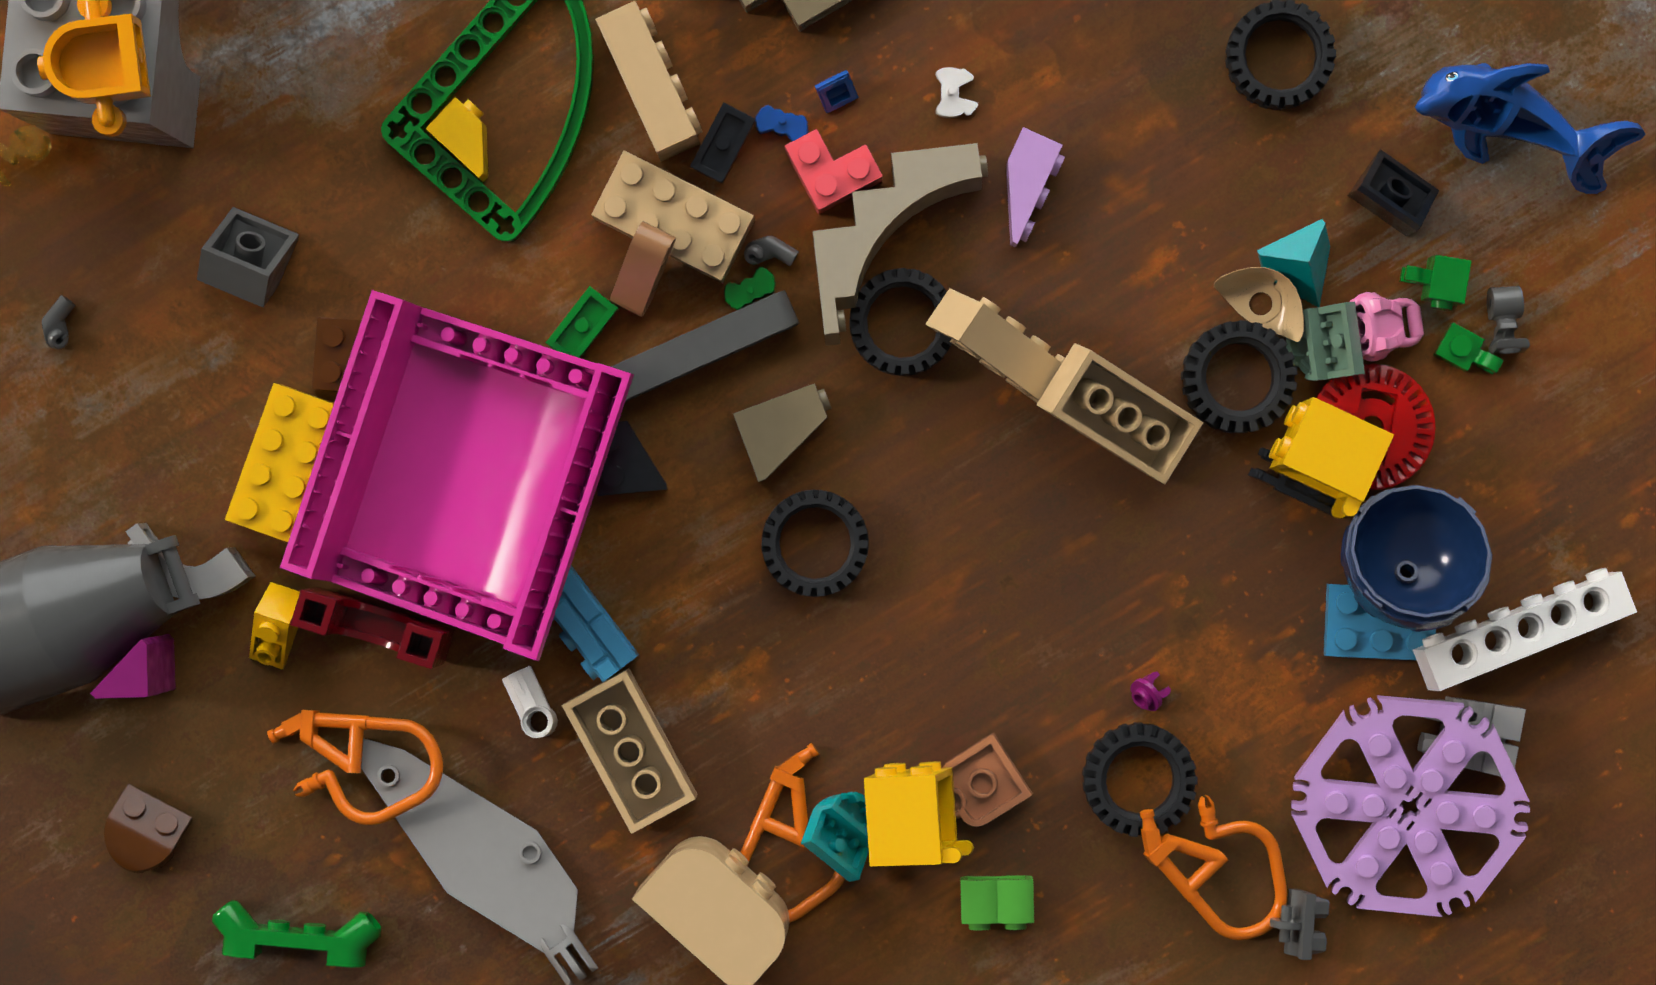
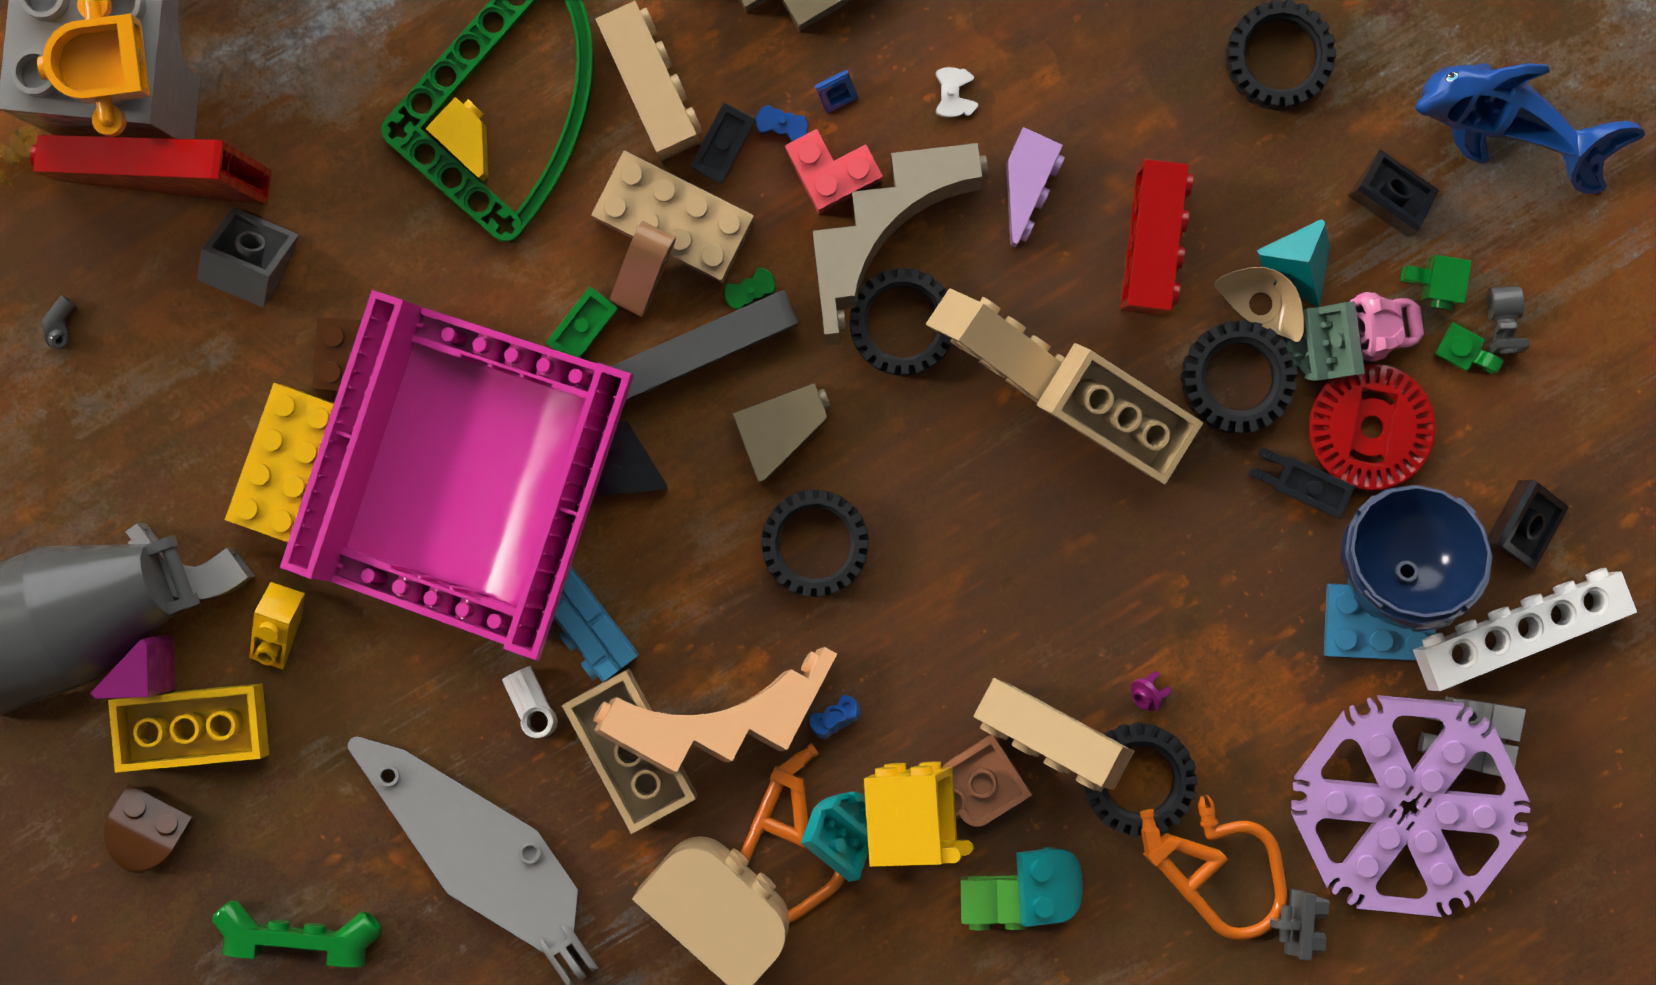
(154, 165): none -> red slope
(189, 728): none -> yellow brick
(308, 723): orange piece -> none
(336, 613): dark red arch -> none
(768, 248): dark grey arm -> none
(768, 716): none -> light nougat arch
(835, 717): none -> blue piece
(1048, 886): none -> teal slope
(1049, 732): none -> tan brick
(1155, 237): none -> red brick
(1330, 453): yellow container -> none
(1527, 523): none -> black slope

